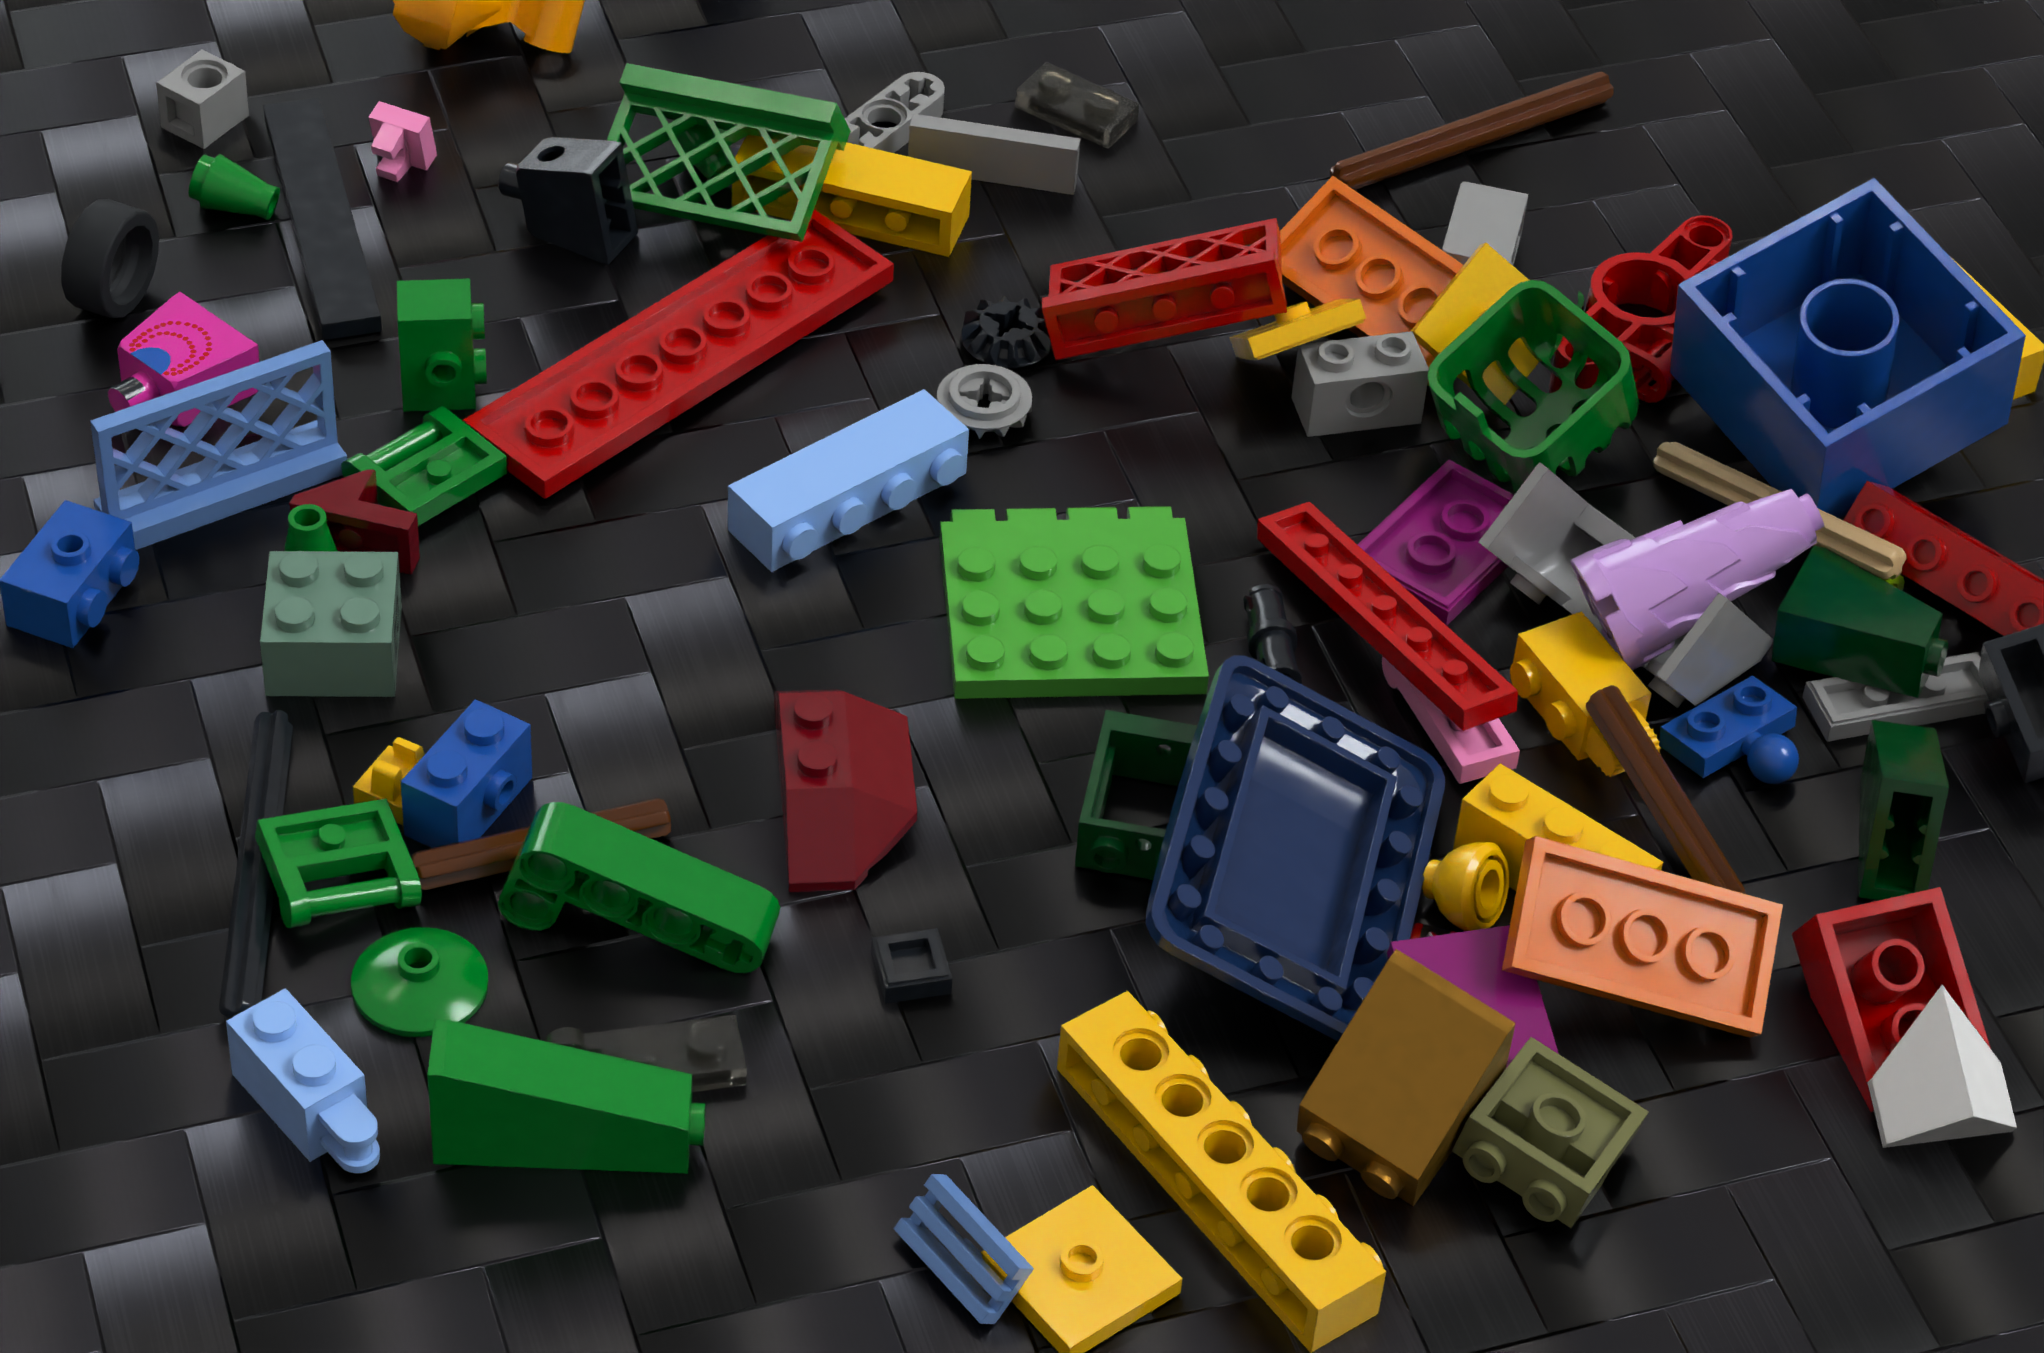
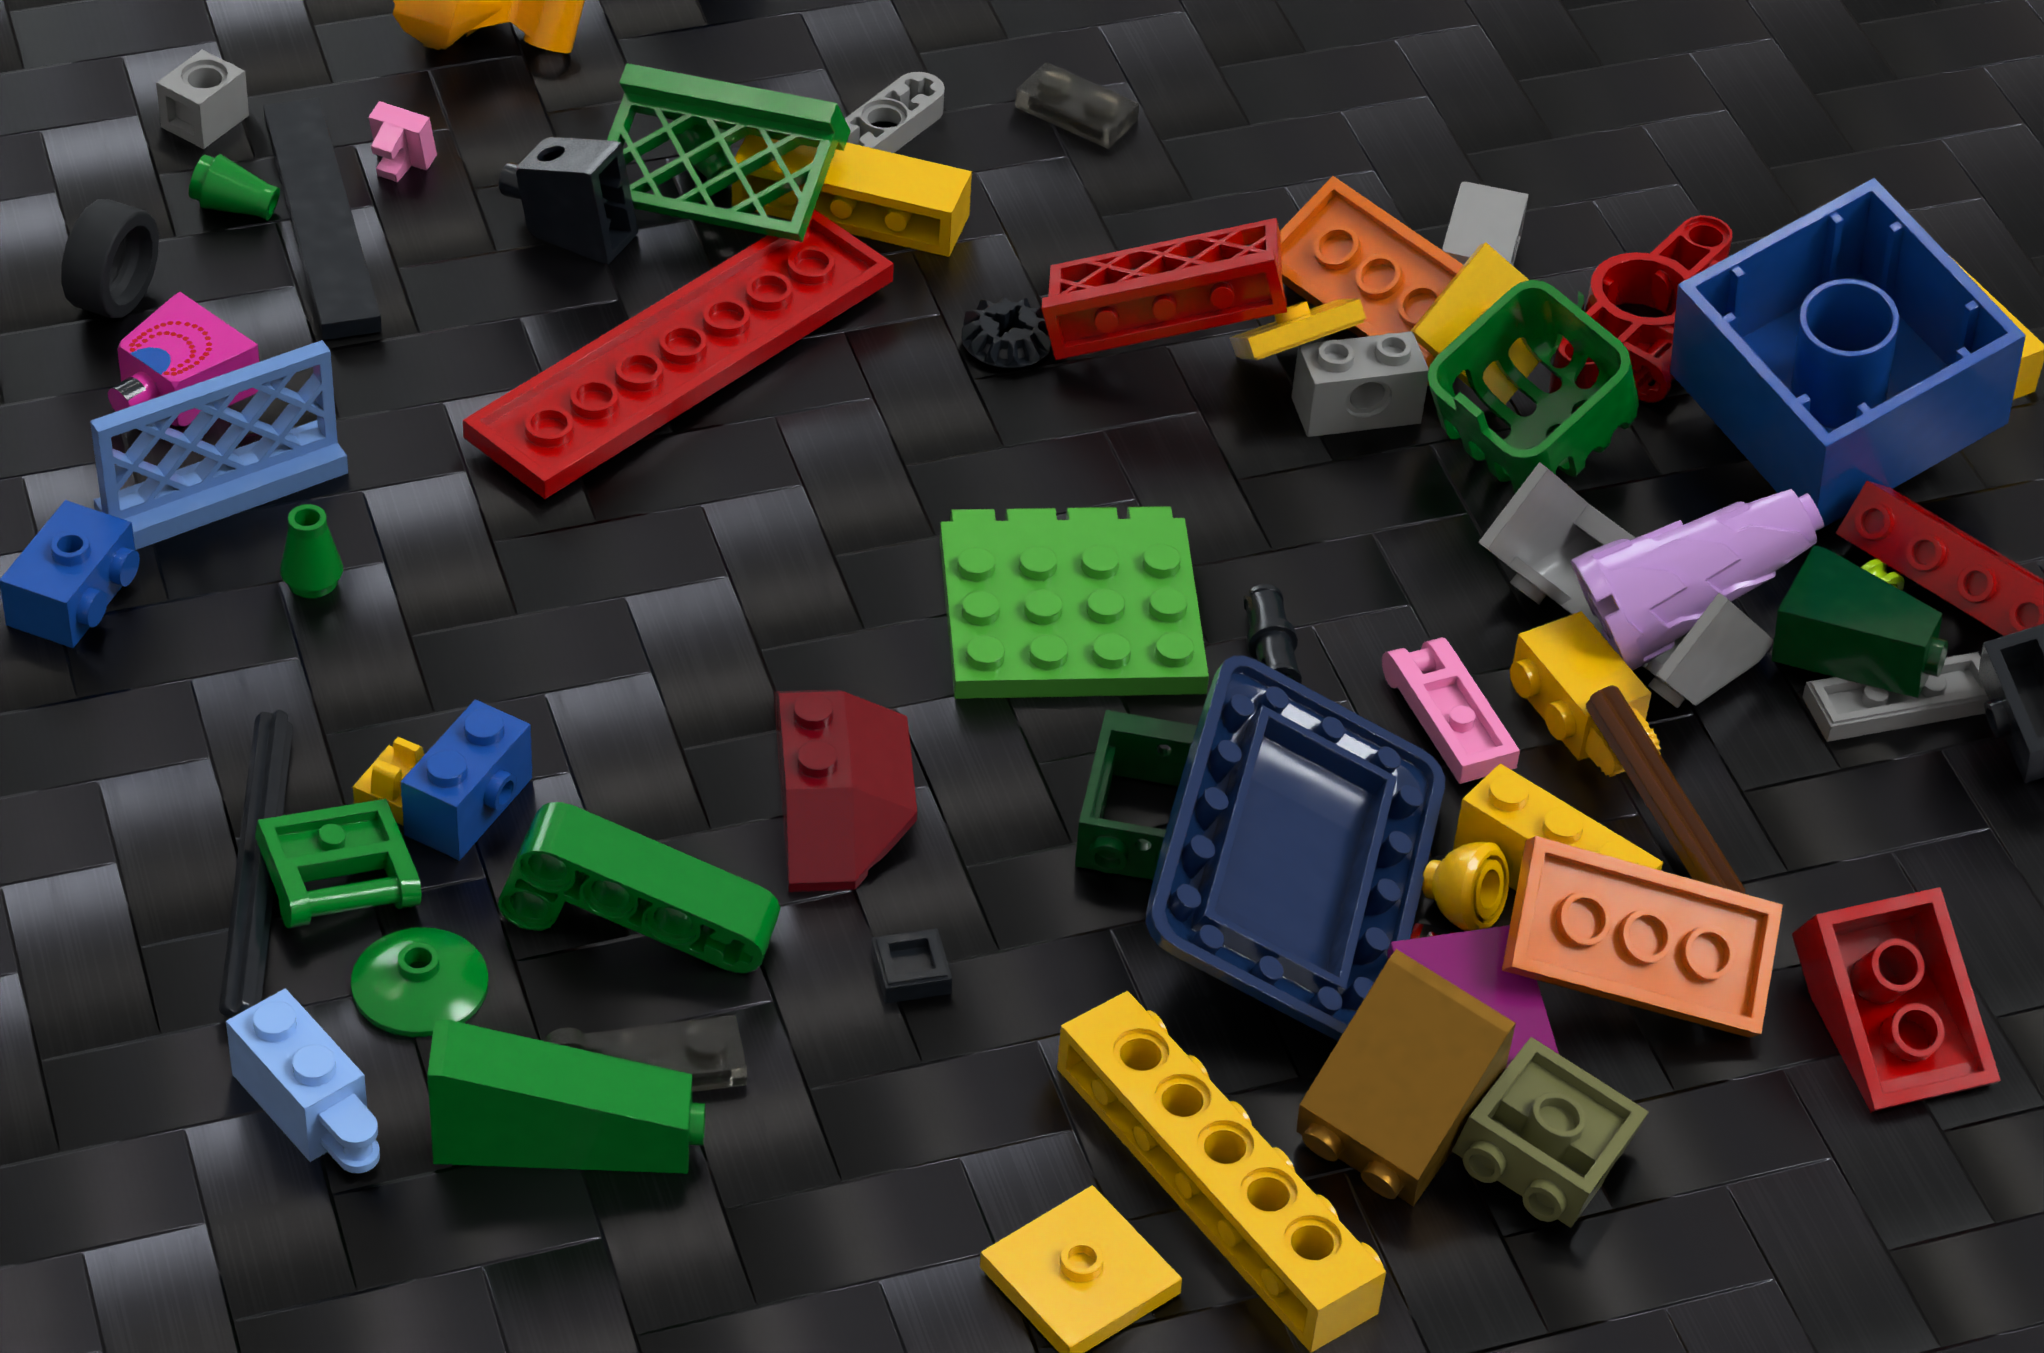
(331, 624): sand green brick -> none
(361, 523): dark red slope -> none
(431, 465): green plate -> none
(437, 344): green brick -> none
(497, 852): reddish brown axle -> none
(847, 480): light blue brick -> none
(915, 1233): medium blue tile -> none
(997, 152): light grey tile -> none
(1007, 392): light grey gear -> none
(1388, 616): red plate -> none
(1435, 539): magenta tile -> none
(1473, 131): reddish brown axle -> none
(1732, 486): tan axle -> none
(1736, 724): blue plate -> none
(1899, 809): dark green slope -> none
(1940, 1081): white slope -> none

